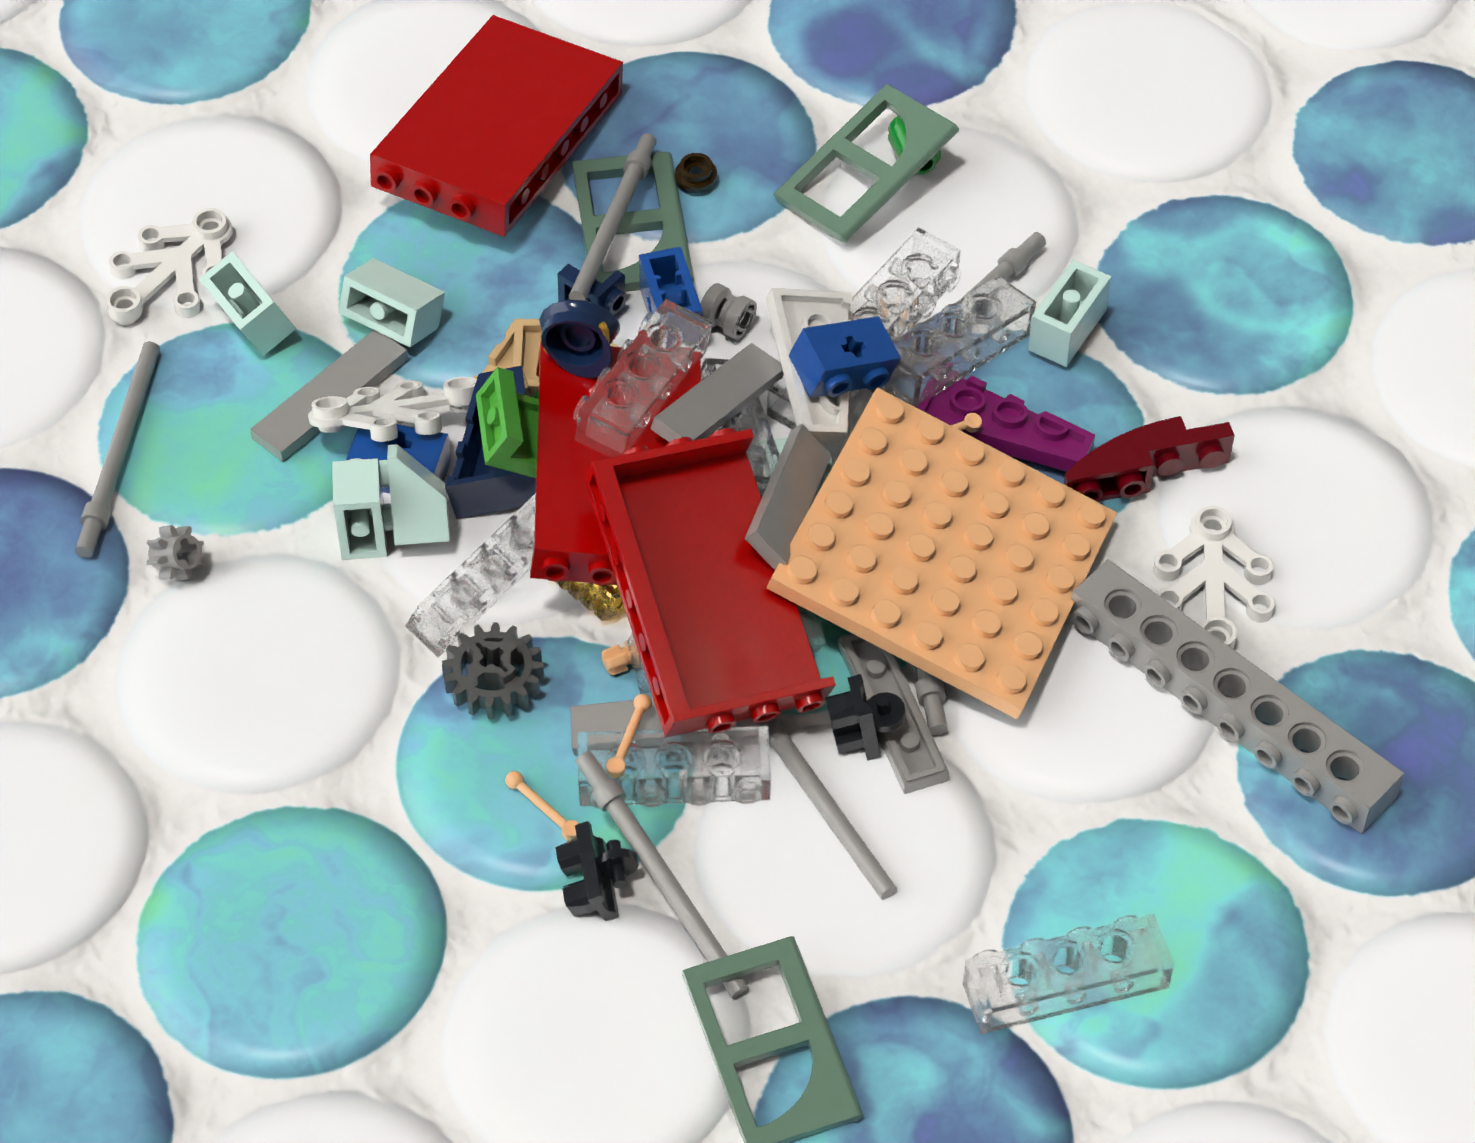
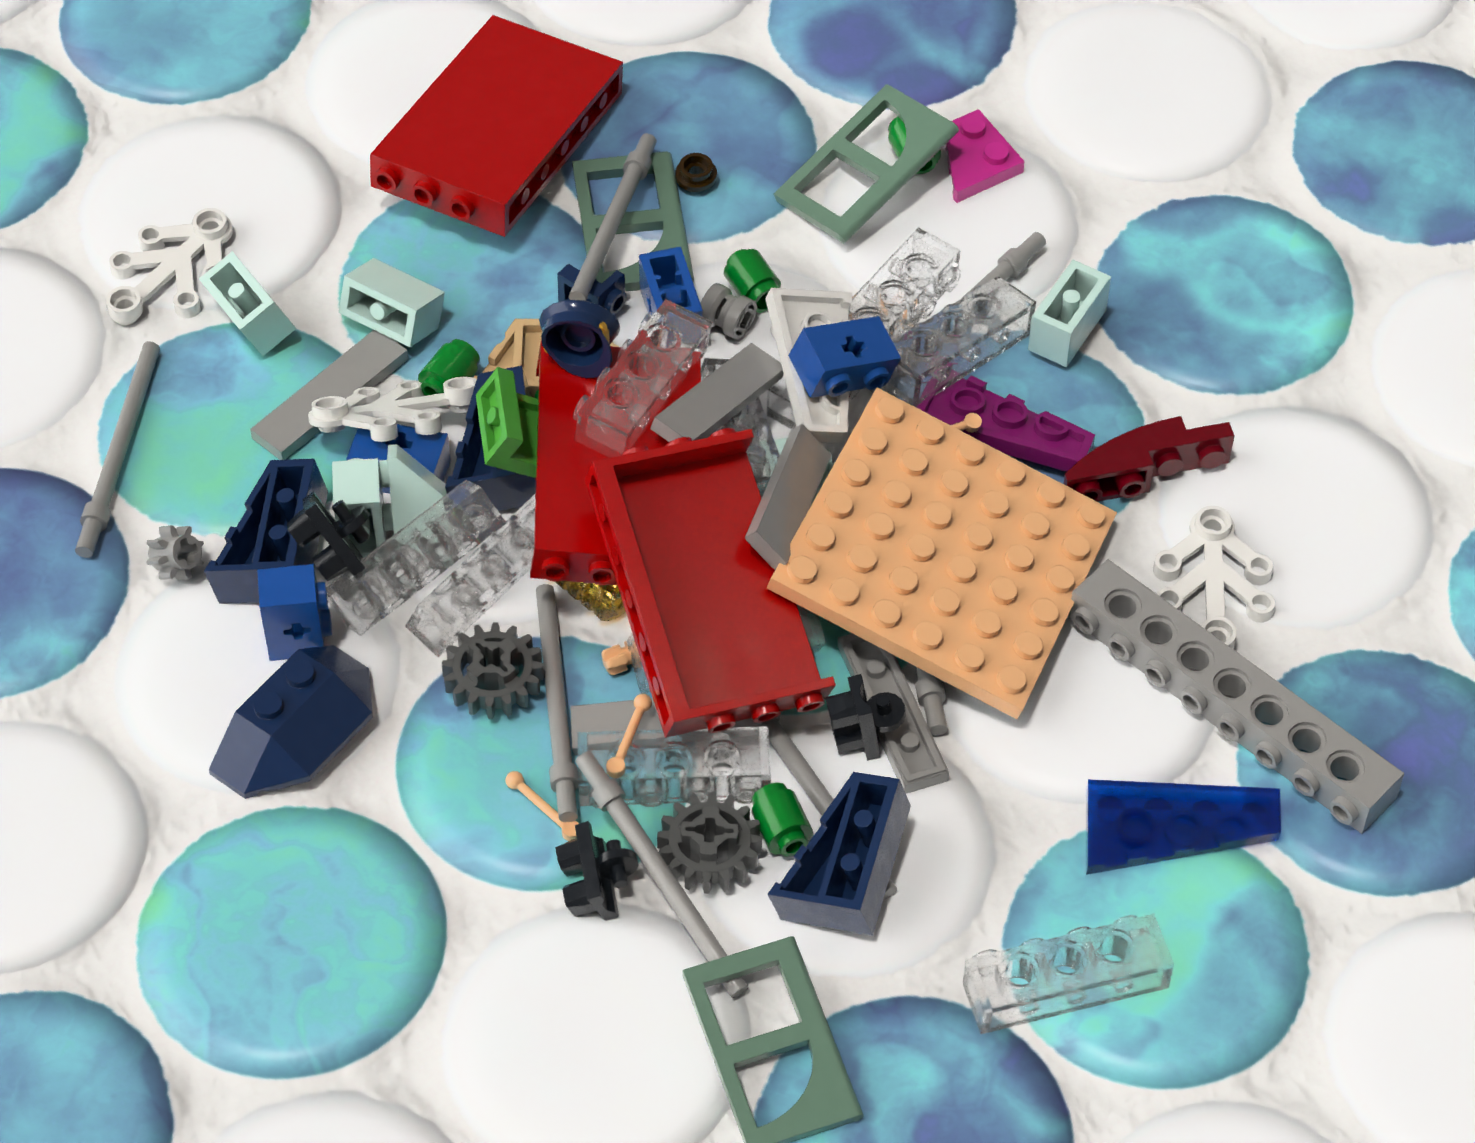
(262, 533): none -> dark blue wedge
(293, 610): none -> blue brick
(294, 722): none -> dark blue wedge
(317, 520): none -> black hips
(414, 556): none -> clear brick
(449, 362): none -> green brick
(562, 772): none -> light grey bar
(710, 842): none -> dark grey gear
(751, 276): none -> green brick
(781, 819): none -> green brick
(849, 860): none -> dark blue wedge
(979, 157): none -> dark pink wing
(1167, 821): none -> clear blue wing

